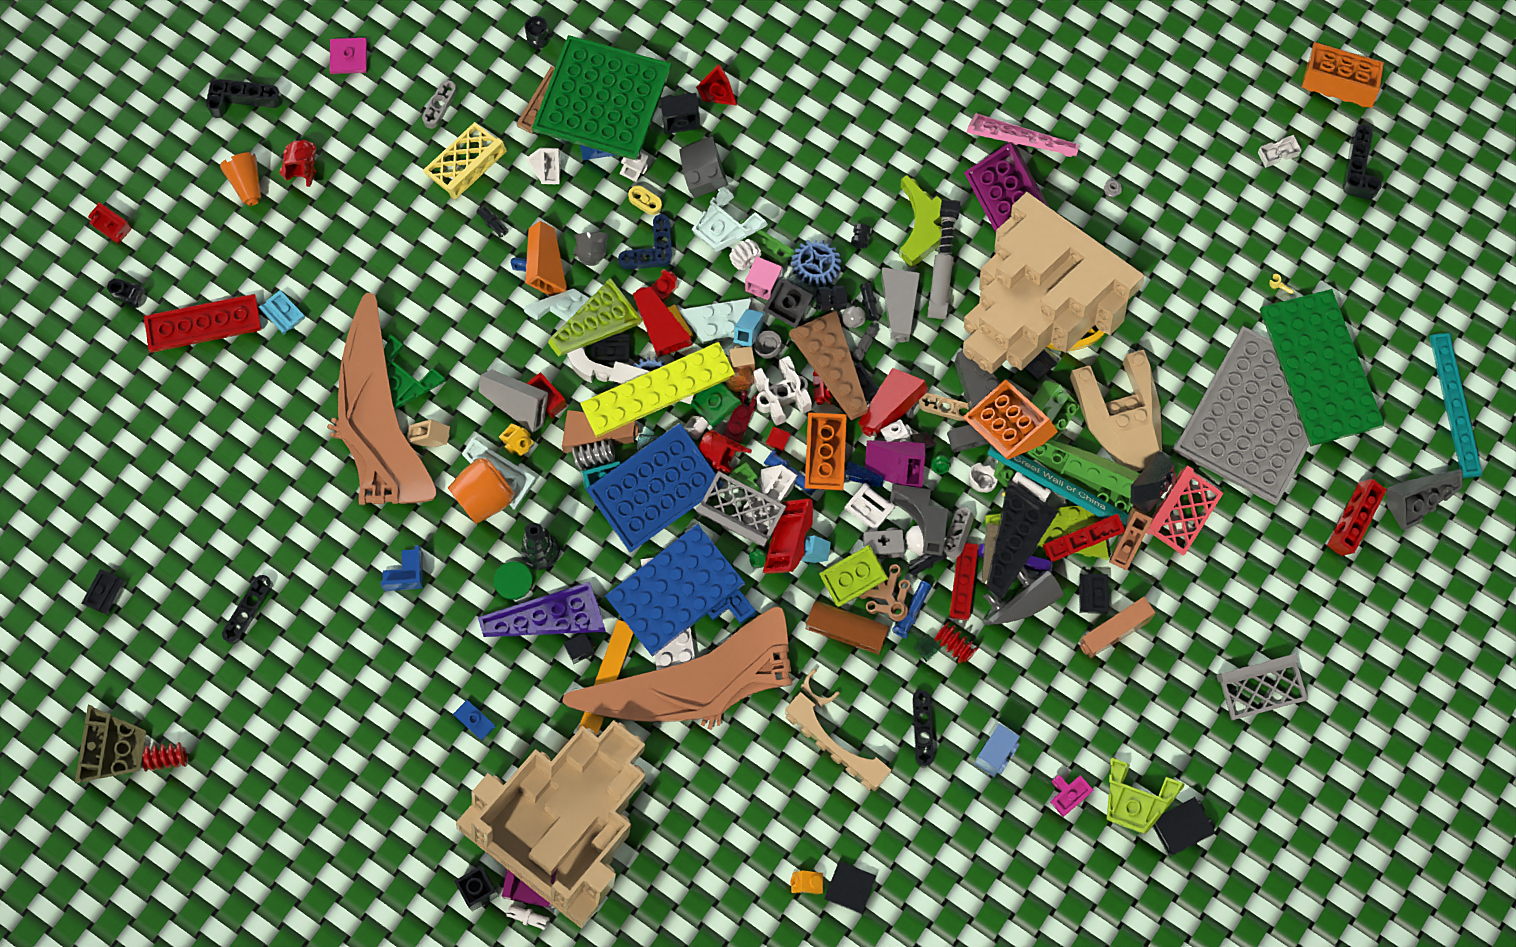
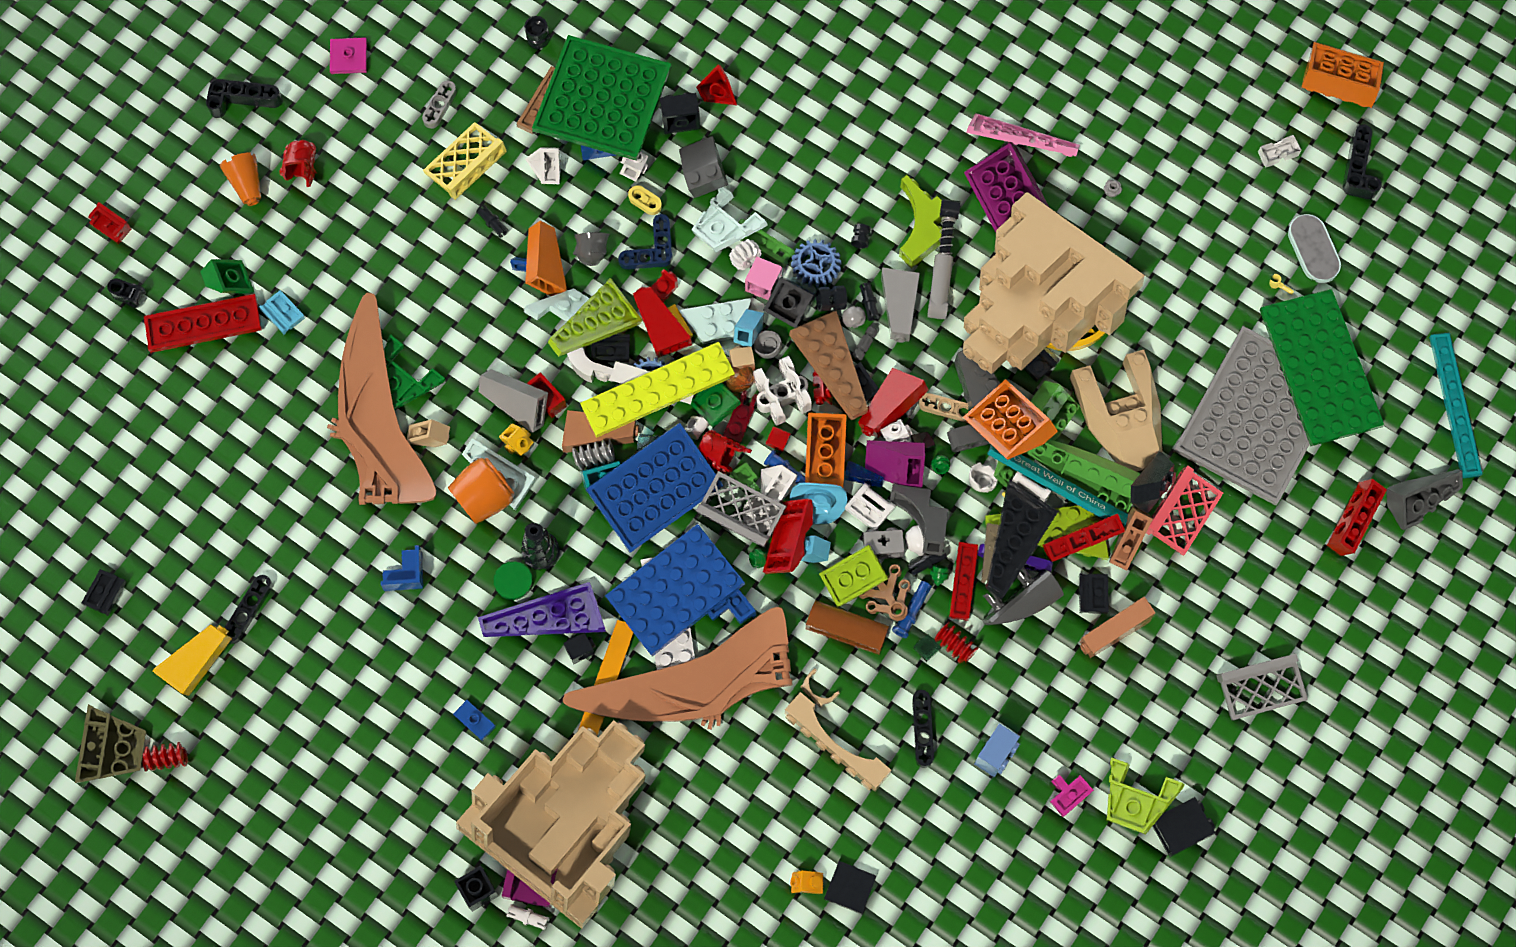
(193, 660): none -> yellow slope
(226, 276): none -> green slope
(827, 500): none -> medium azure hat
(939, 574): none -> green plate
(954, 544): light grey beam -> none
(1314, 248): none -> flat silver tile

